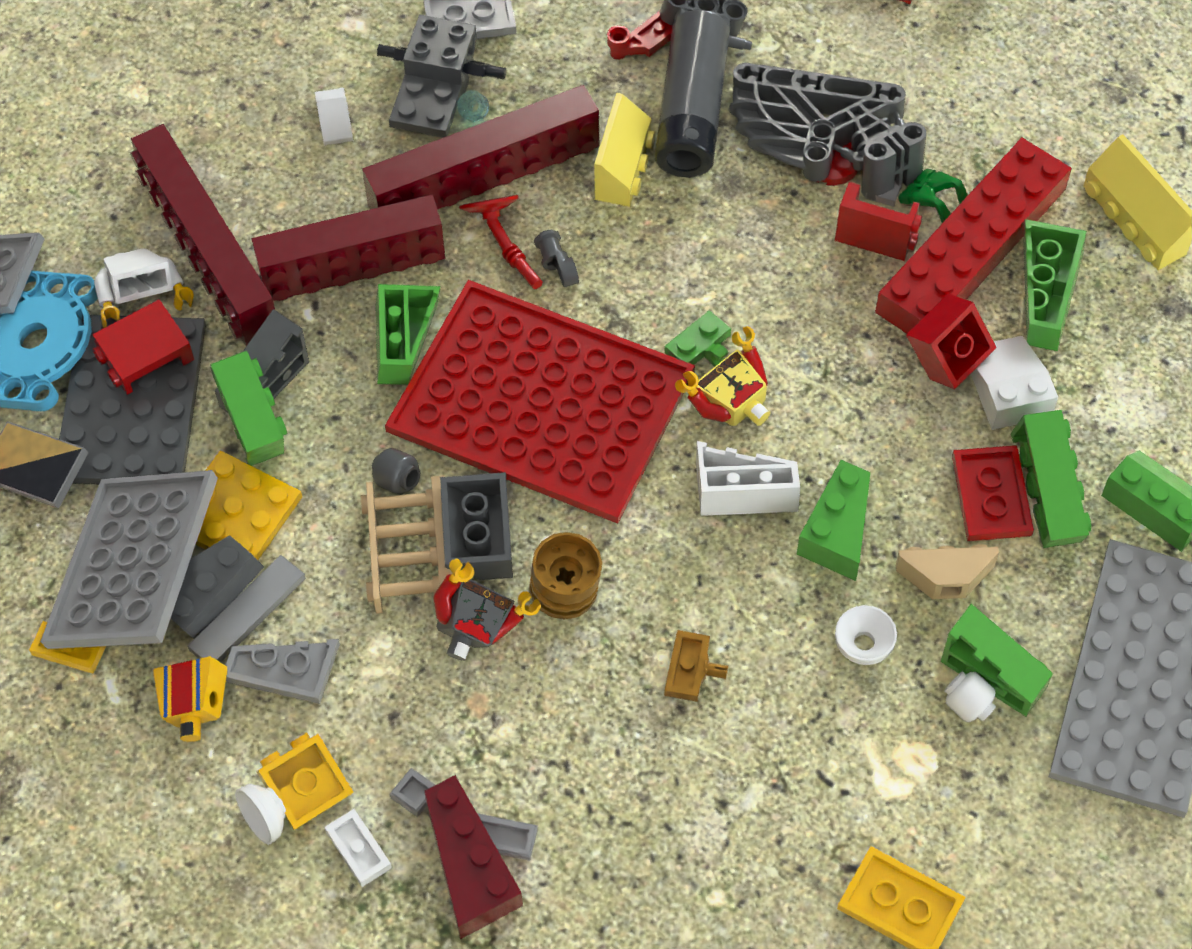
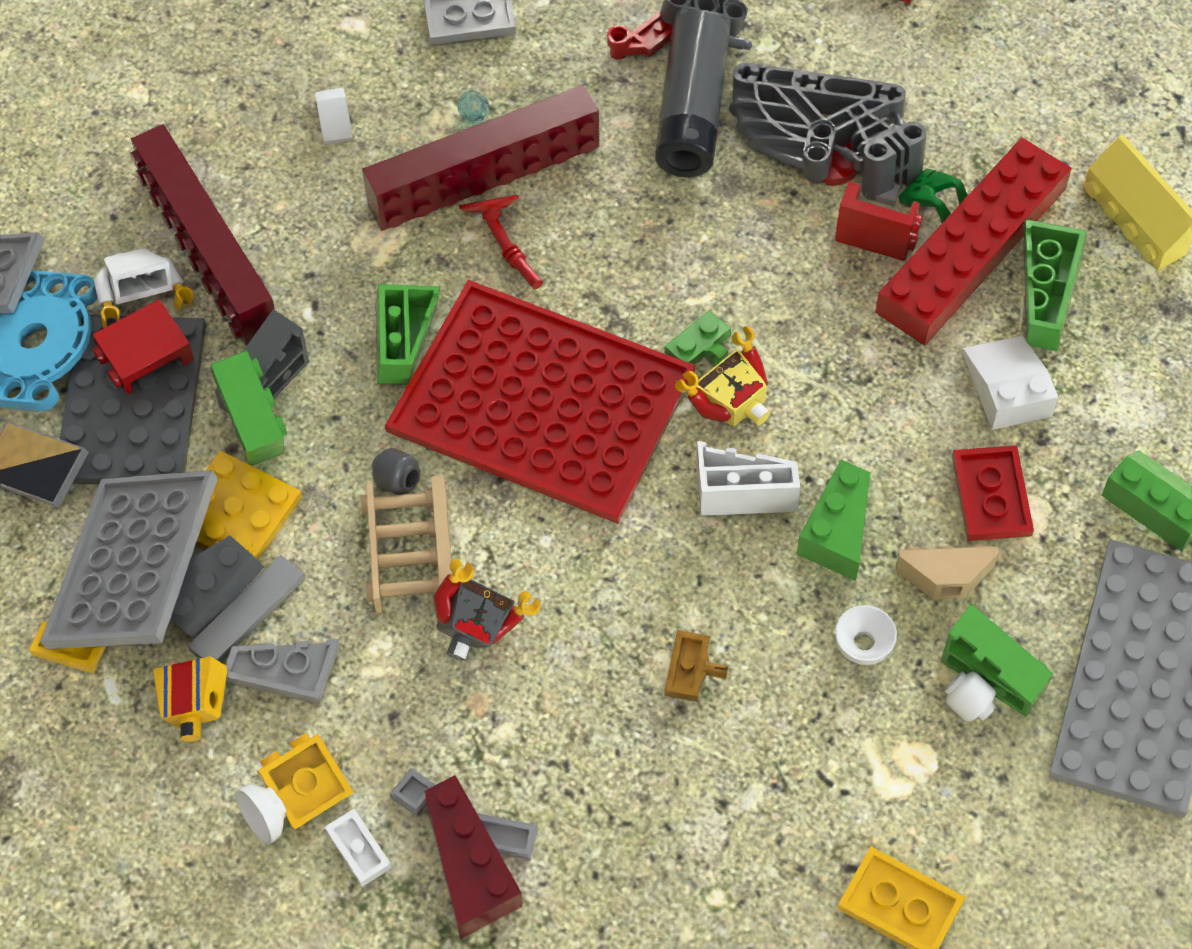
(350, 248): dark red brick -> none
(435, 74): dark grey piece -> none
(477, 524): dark grey slope -> none
(555, 257): dark grey connector -> none
(565, 575): pearl gold wheel -> none
(622, 153): light yellow slope -> none
(951, 341): red brick -> none
(1052, 478): bright green wedge -> none

